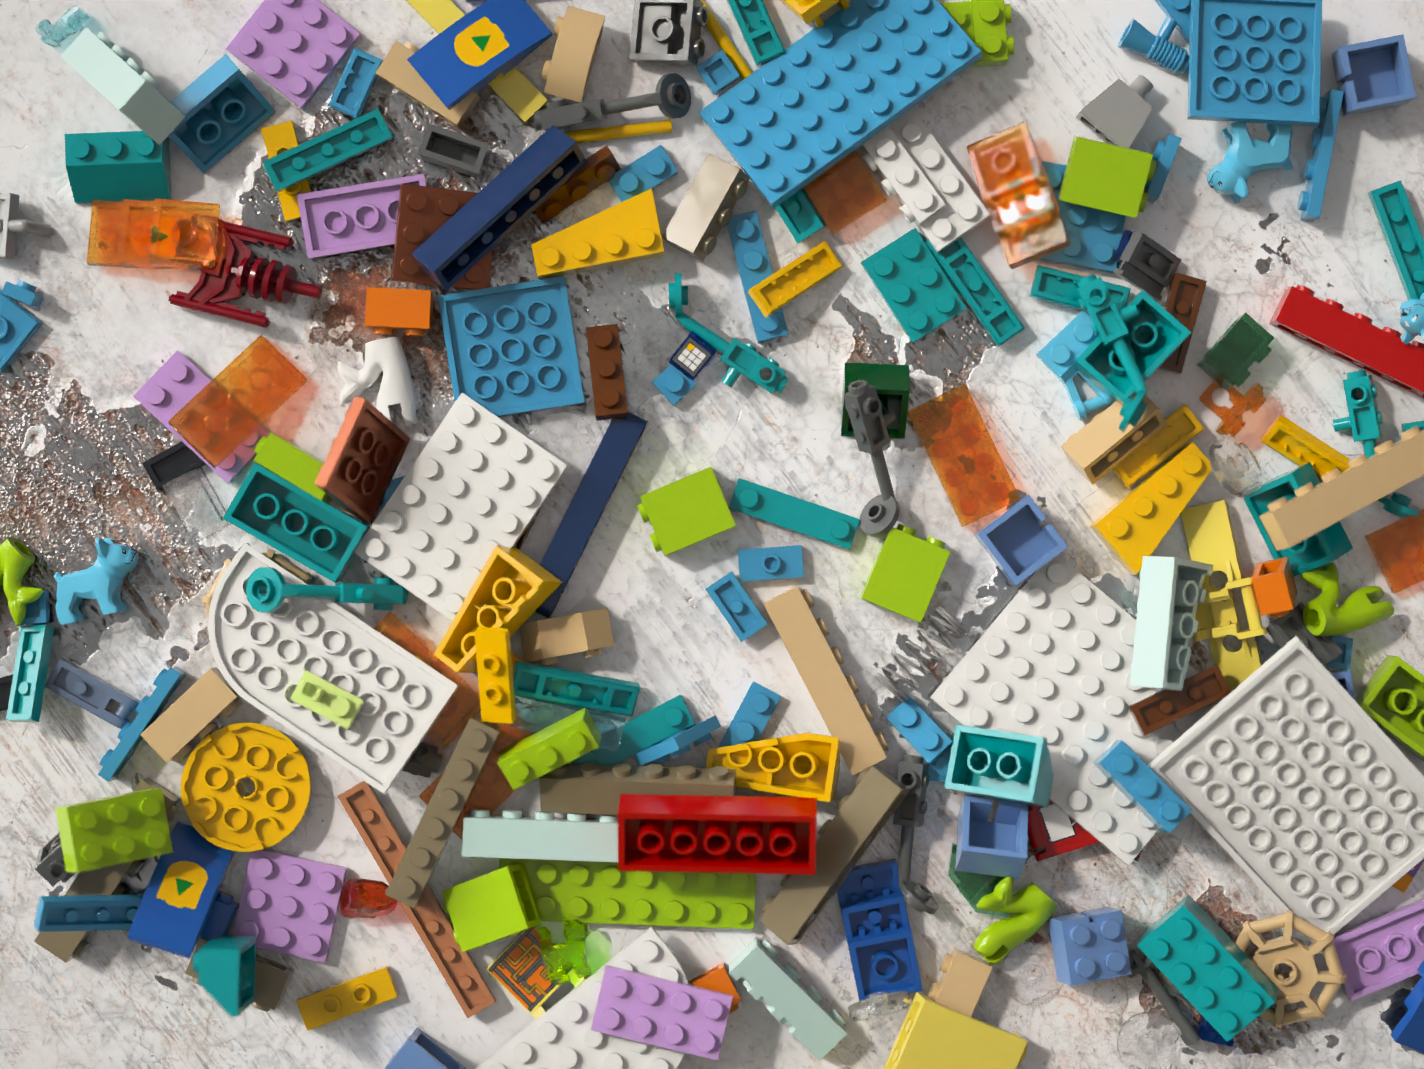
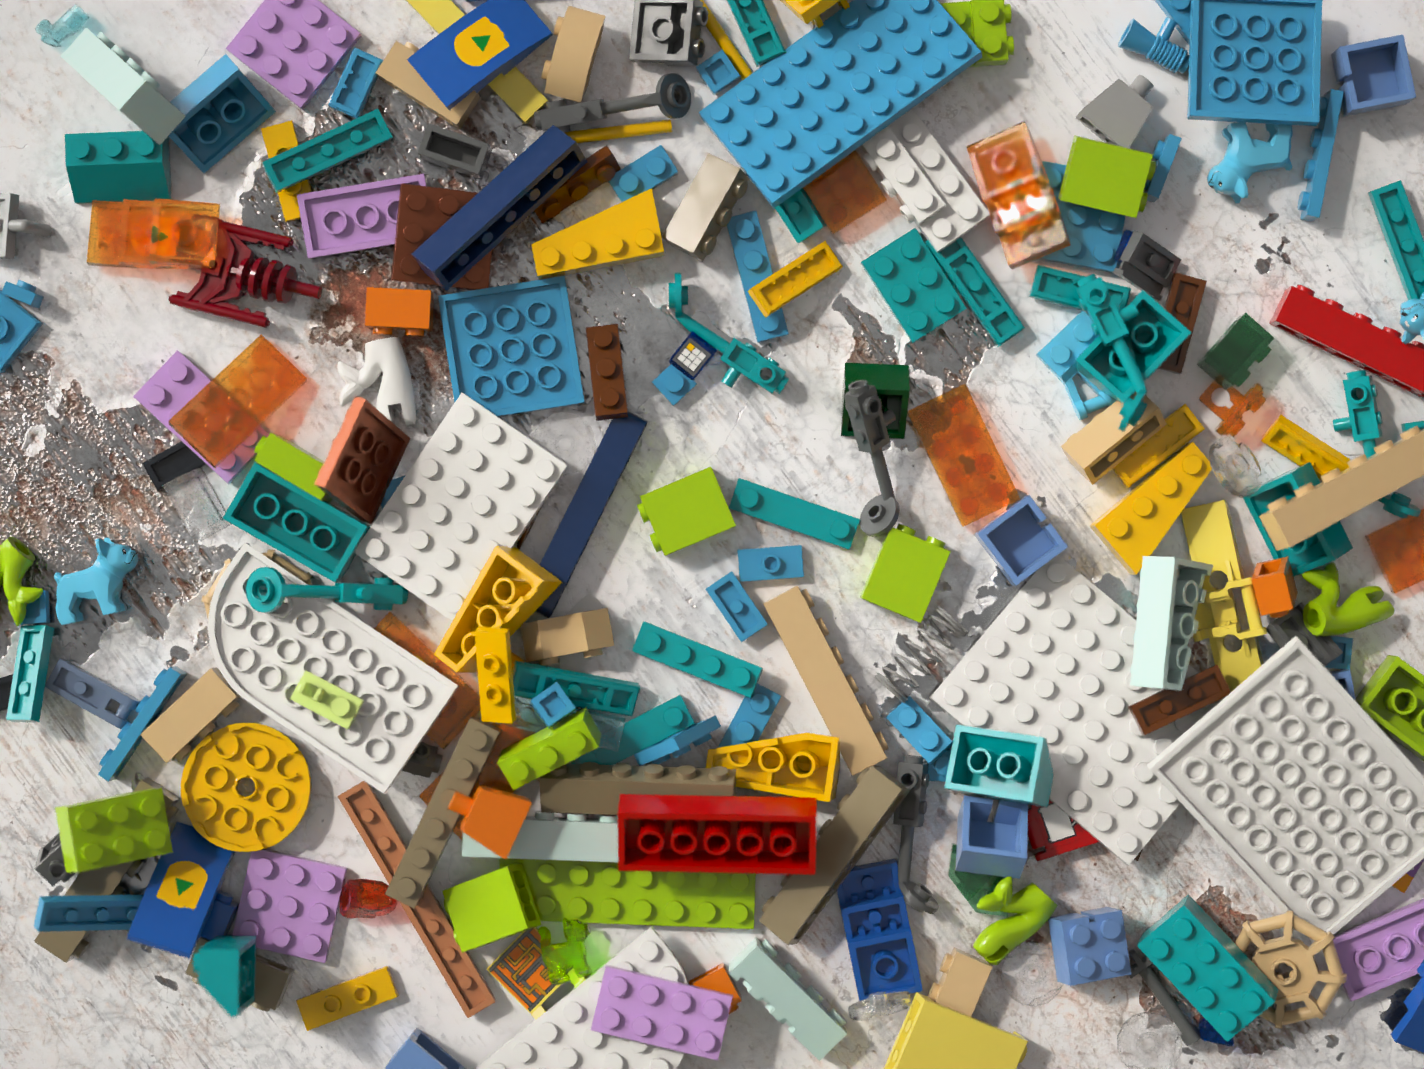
(491, 817): none -> orange torso
(552, 705): none -> dark azure plate
(697, 659): none -> teal plate
(1142, 786): dark azure brick -> none

